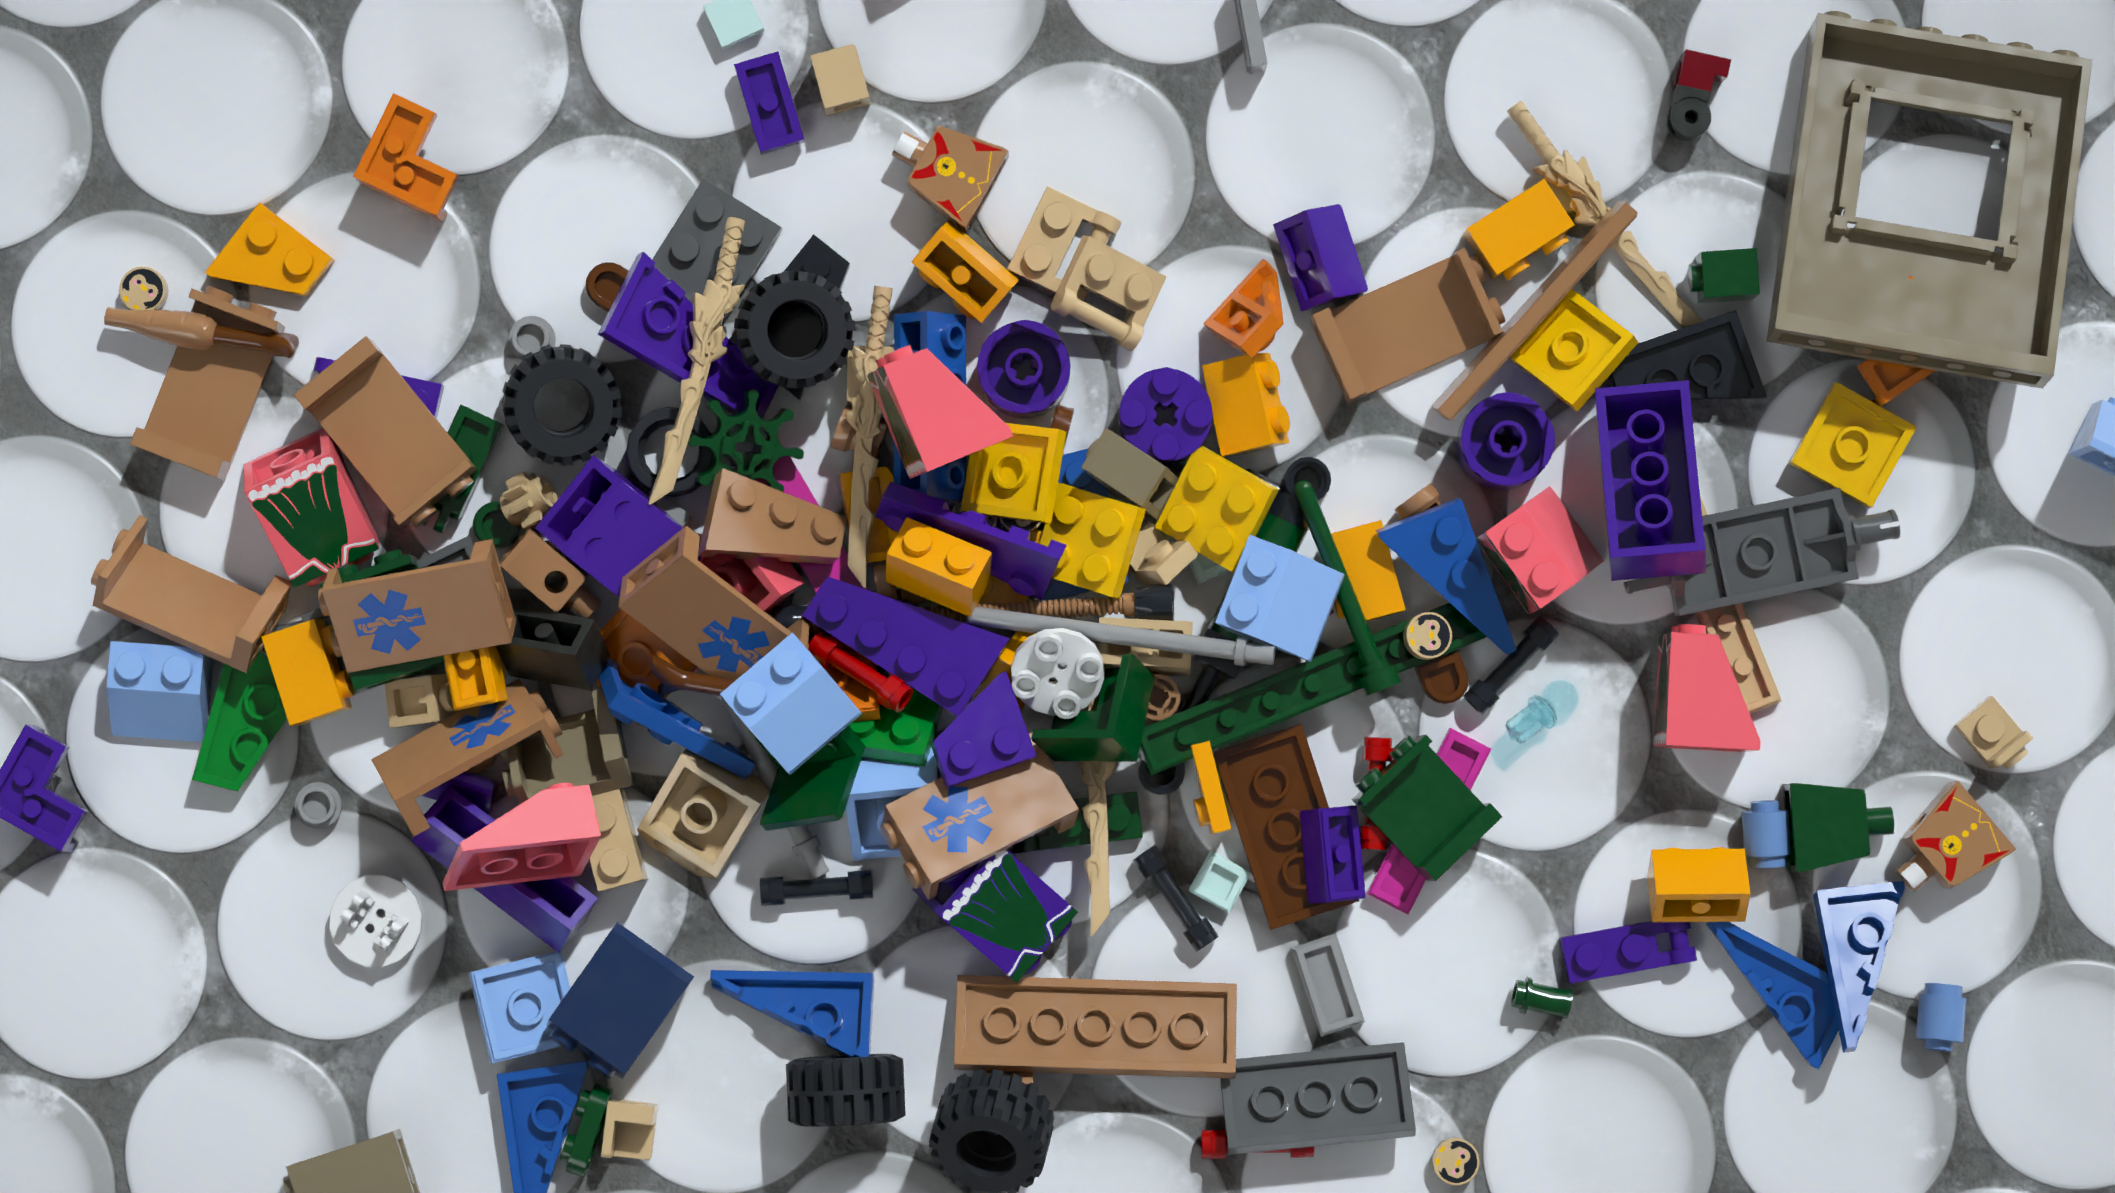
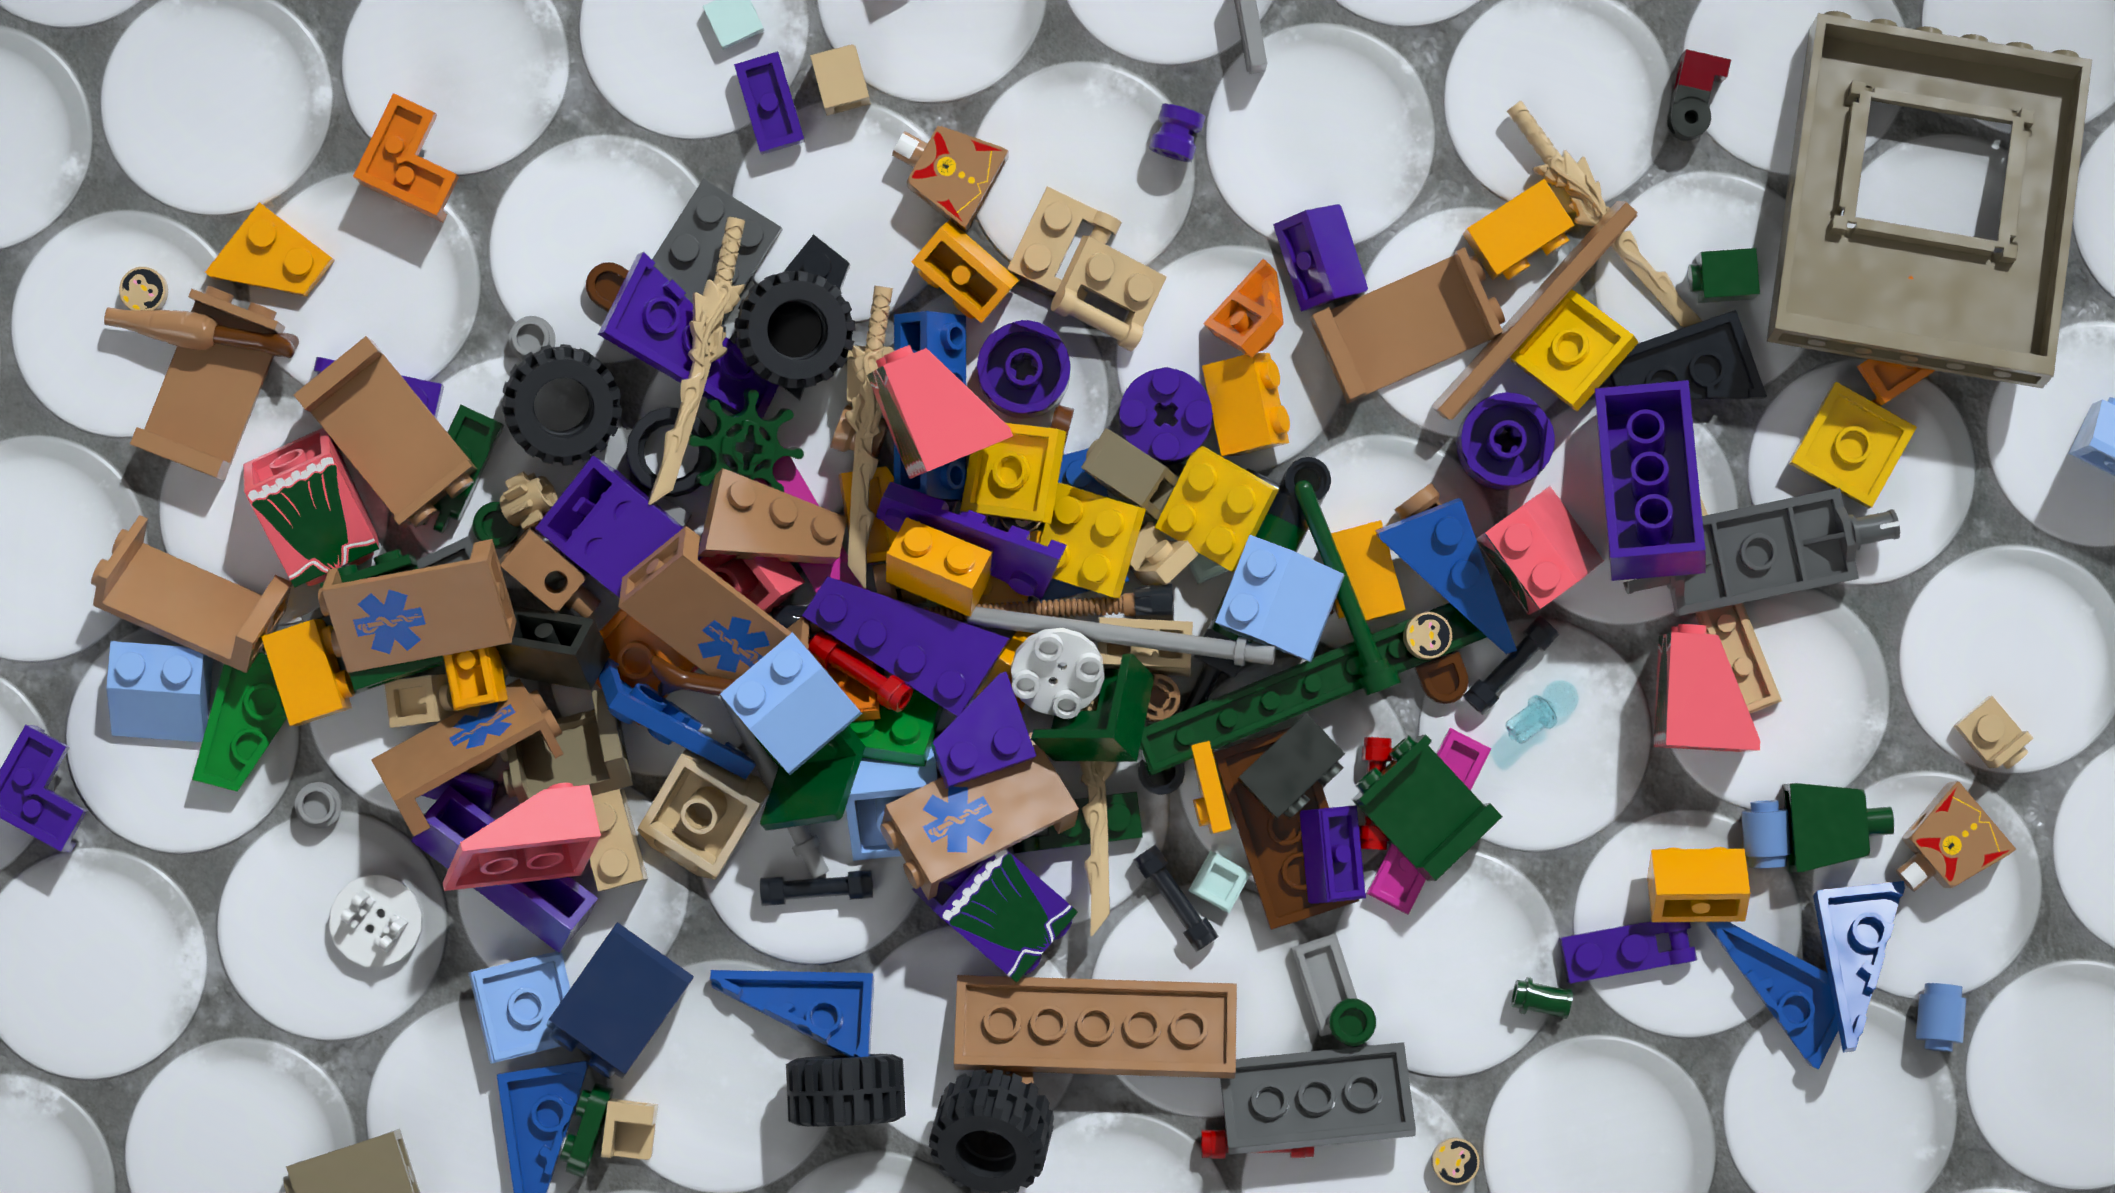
(1176, 135): none -> dark purple wheel
(1292, 767): none -> pearl dark grey brick
(1352, 1021): none -> dark green tile

